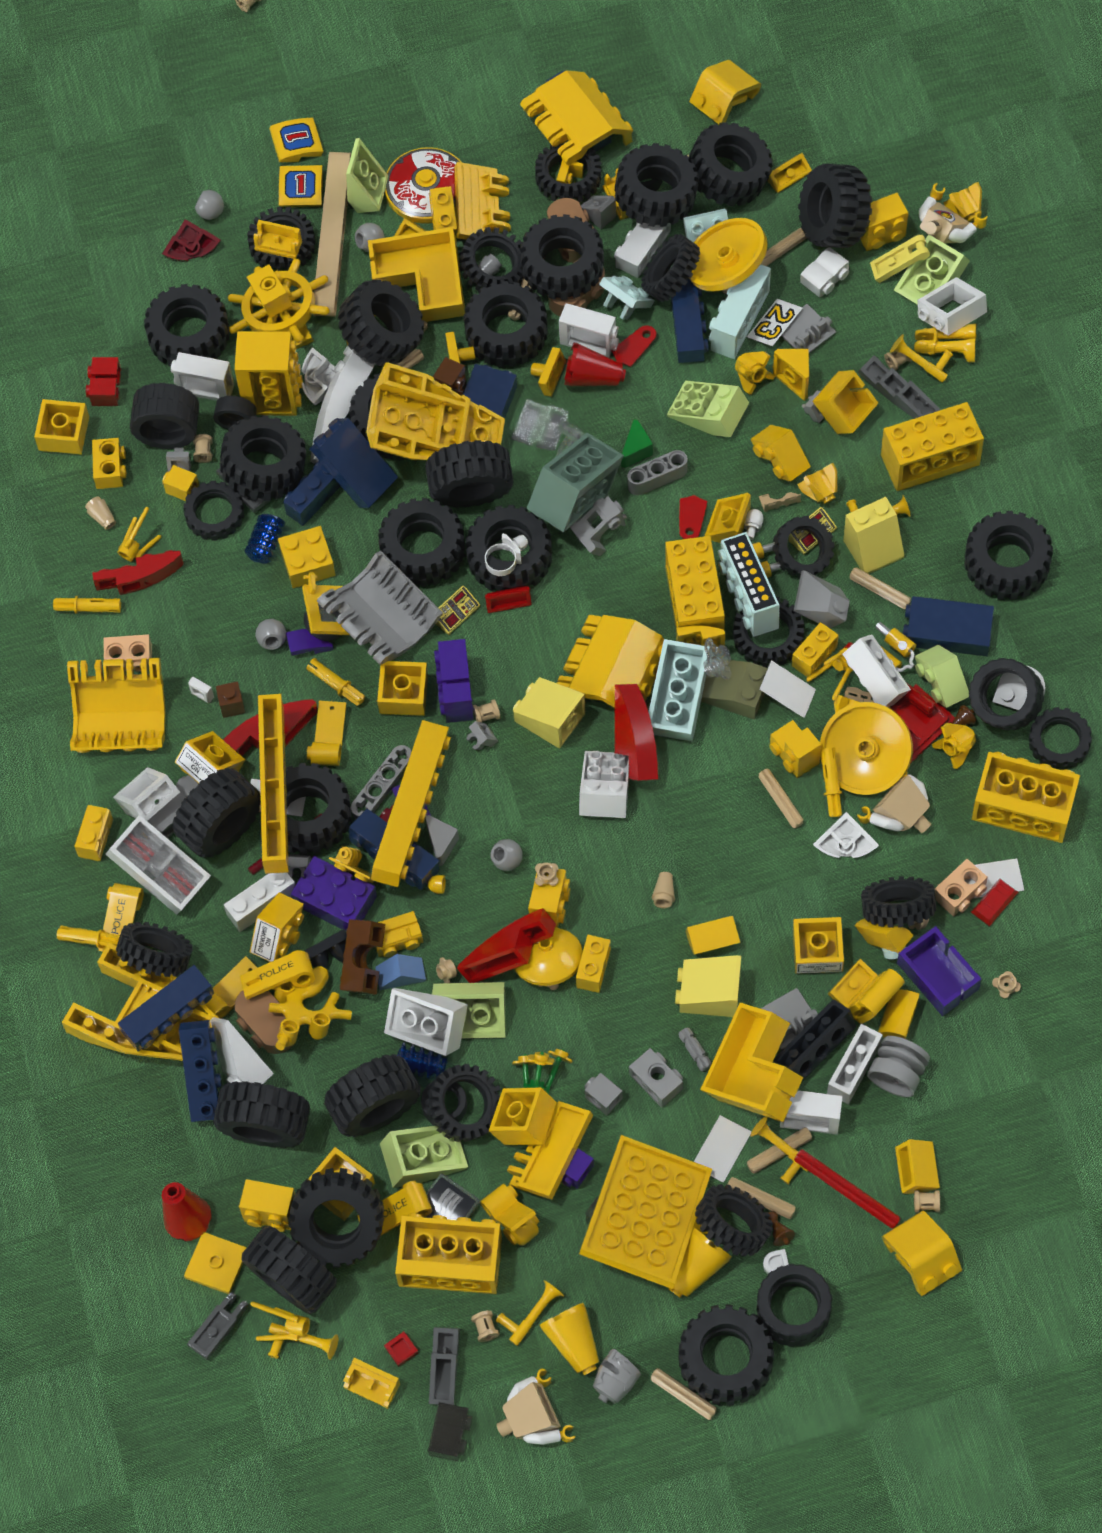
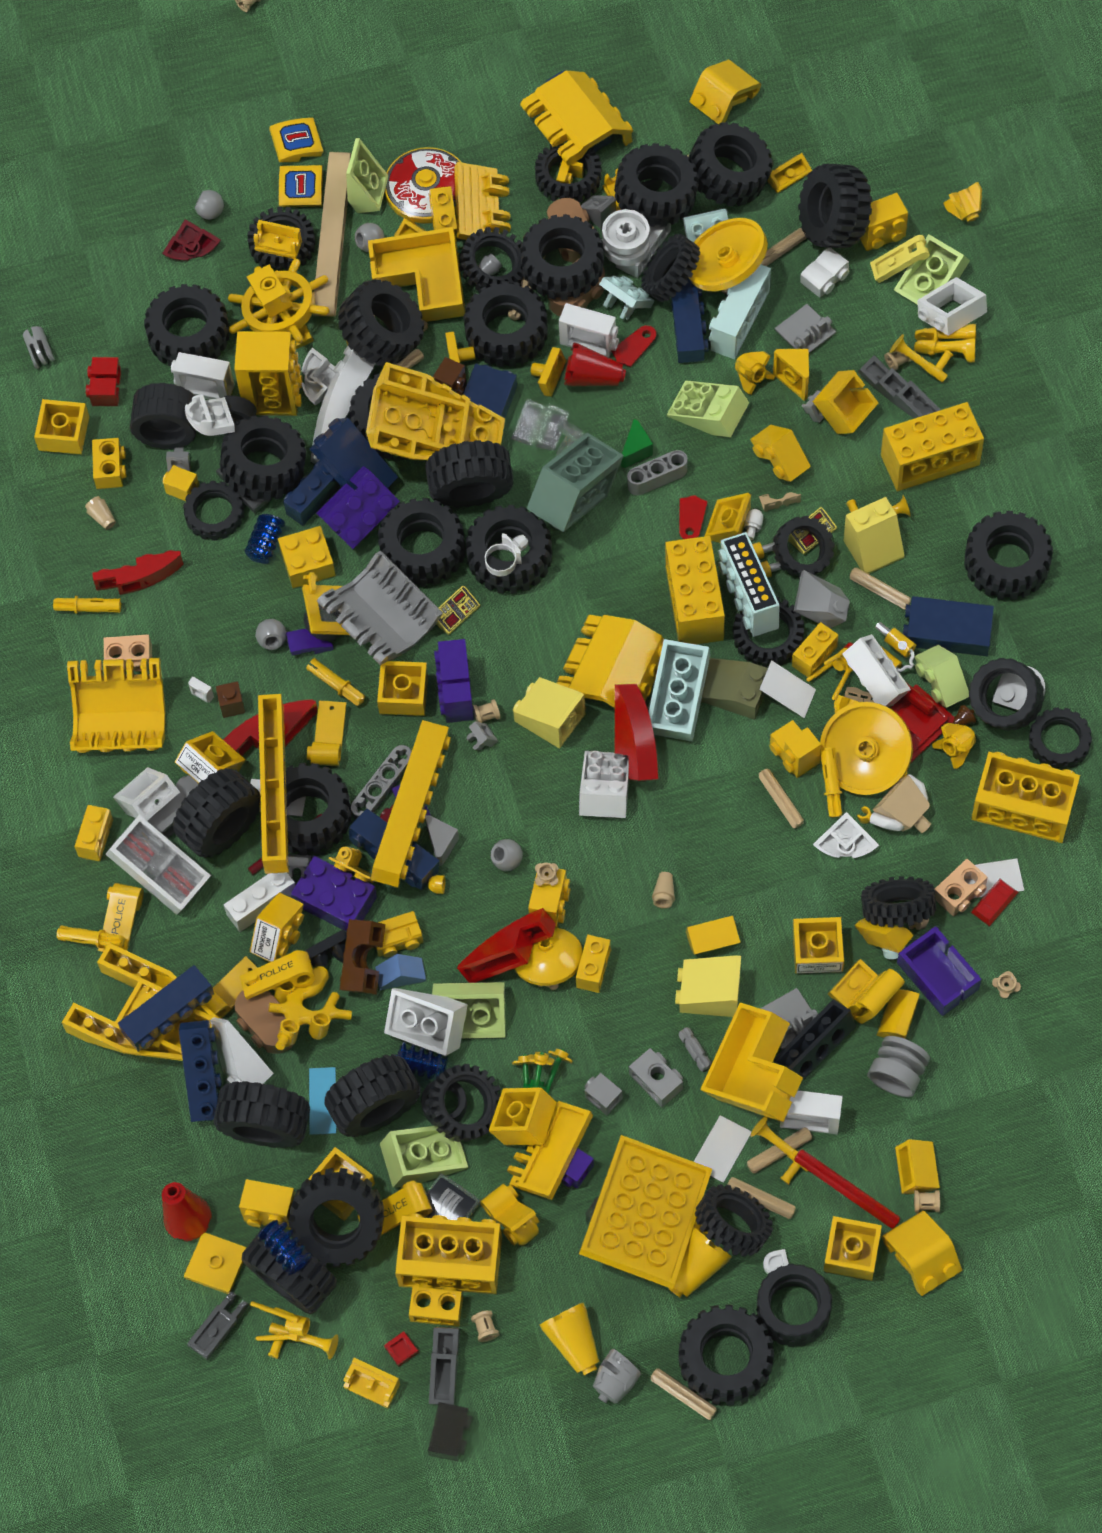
(37, 344): none -> light grey arm
(130, 548): yellow plant -> none
(132, 949): black tyre -> none
(202, 448): tan bush -> none
(209, 416): none -> white slope
(283, 1247): none -> clear blue piece
(319, 1083): none -> medium azure sticker
(358, 511): none -> dark purple piece
(434, 1312): none -> yellow brick
(446, 970): tan plate -> none
(508, 599): red tile -> none
(521, 1330): yellow piece -> none
(531, 1413): tan torso -> none
(612, 518): light grey tile -> none
(626, 237): none -> white wheel
(698, 635): yellow slope -> none
(717, 660): clear plate -> none
(774, 322): sticker -> none
(781, 1233): reddish brown piece -> none
(821, 484): yellow brick -> none
(852, 1248): none -> yellow brick
(855, 1063): white brick -> none
(944, 223): torso -> none

